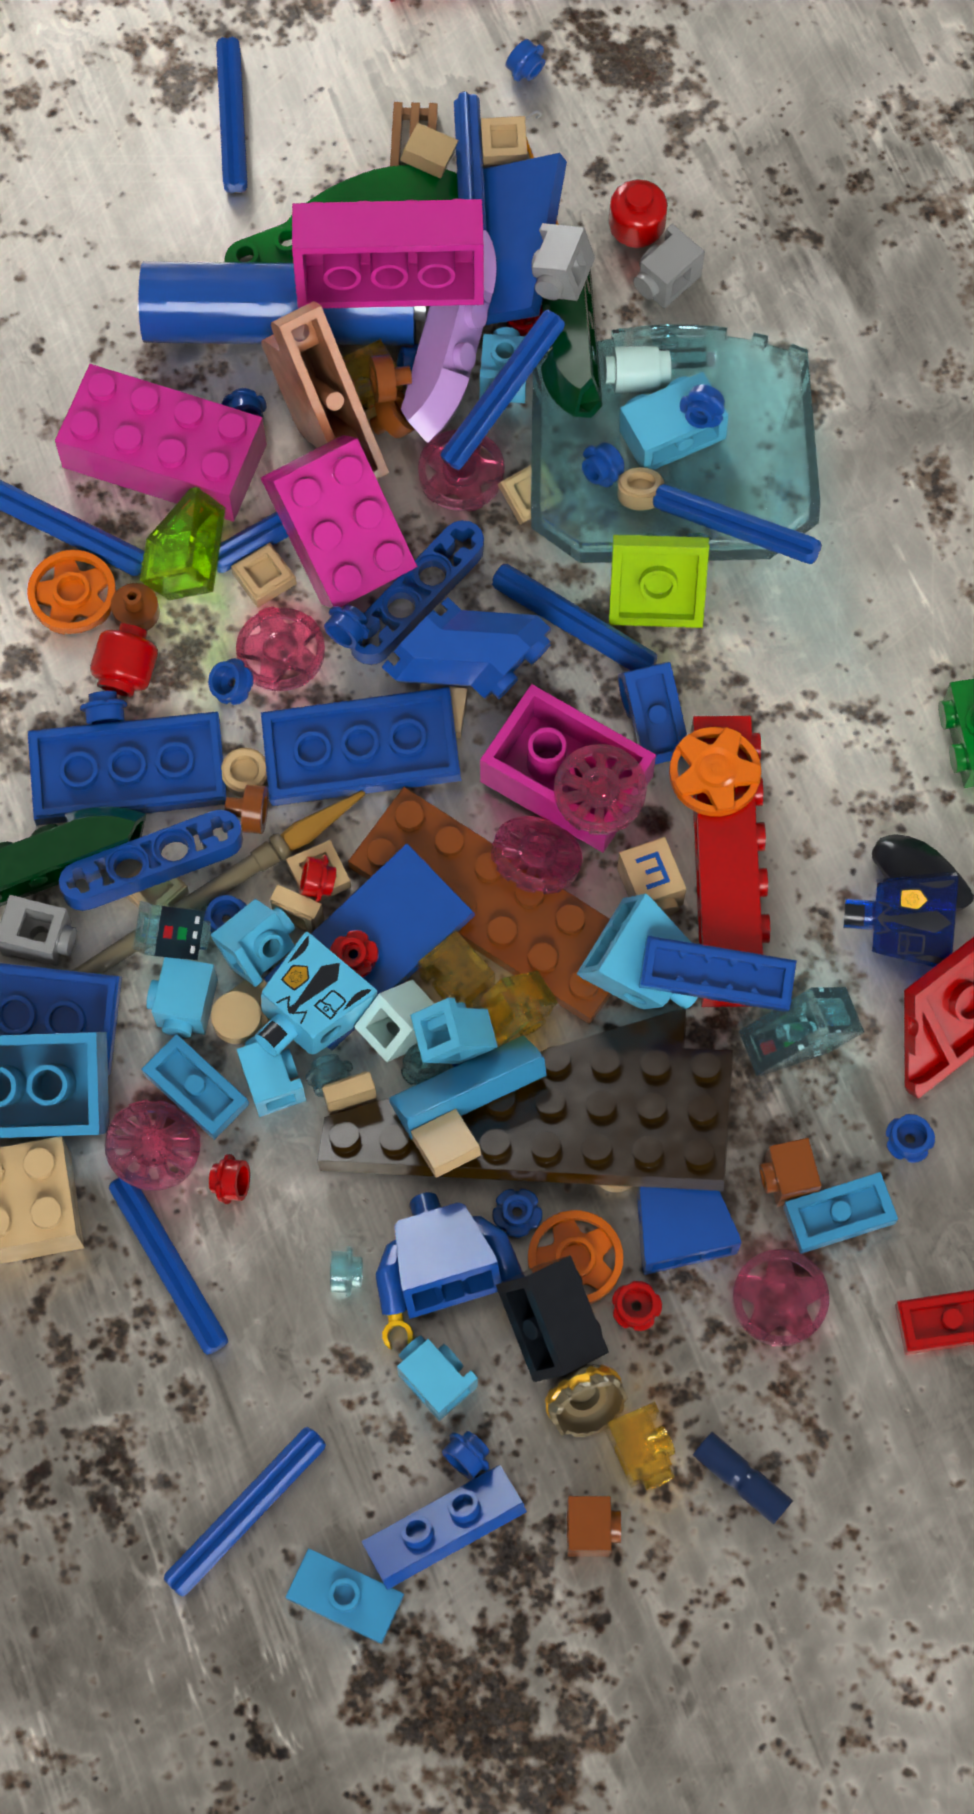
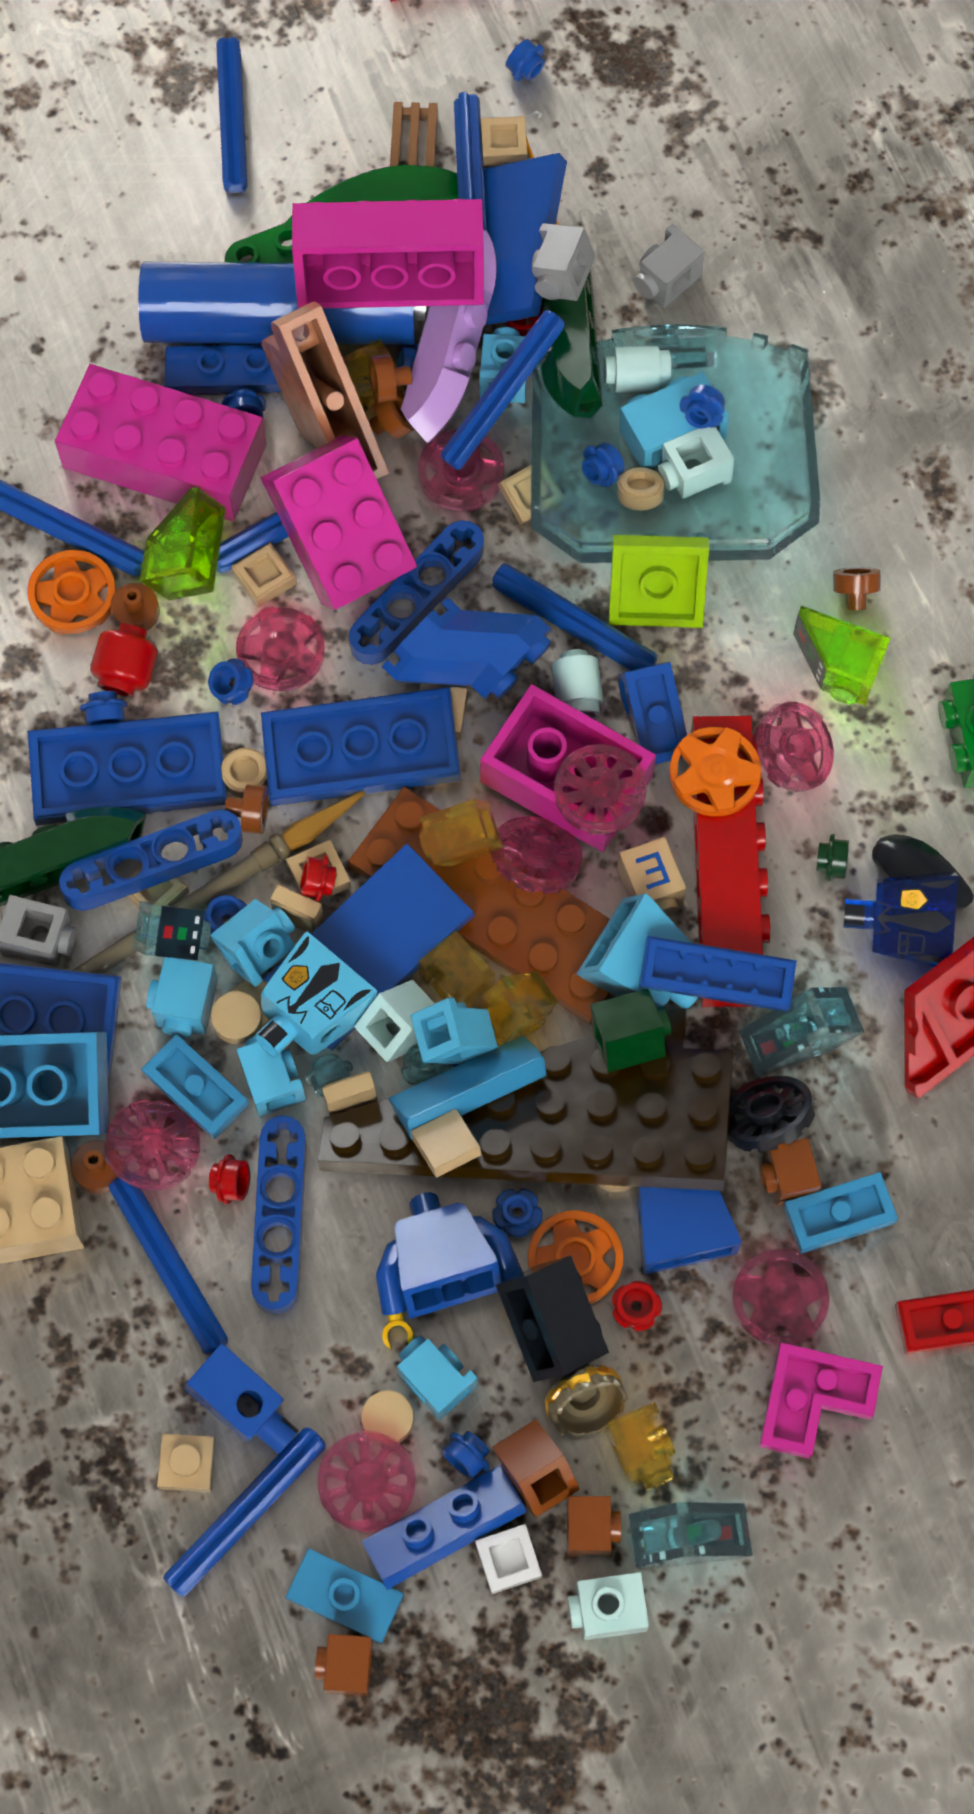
(91, 1176): none -> dark orange tile
(186, 1463): none -> tan plate
(218, 369): none -> blue plate
(227, 1378): none -> blue torso
(284, 1214): none -> blue beam
(345, 1271): clear light blue plate -> none
(345, 1664): none -> dark orange plate
(347, 626): blue plate -> none
(360, 942): red plate -> none
(366, 1480): none -> clear pink wheel
(389, 1414): none -> tan tile
(429, 150): tan tile -> none
(459, 833): none -> clear yellow brick
(508, 1559): none -> white plate
(536, 1468): none -> dark orange brick
(578, 681): none -> light aqua brick
(609, 1606): none -> light aqua brick
(629, 1029): none -> dark green brick
(637, 213): red head -> none
(689, 1534): none -> clear light blue slope
(696, 462): none -> light aqua brick
(737, 524): blue axle -> none
(737, 1473): dark blue piece -> none
(769, 1112): none -> black wheel
(791, 748): none -> clear pink wheel
(809, 1382): none -> dark pink plate
(833, 858): none -> dark green plate
(840, 655): none -> clear neon green slope
(856, 584): none -> dark orange tile
(910, 1125): blue plate -> none

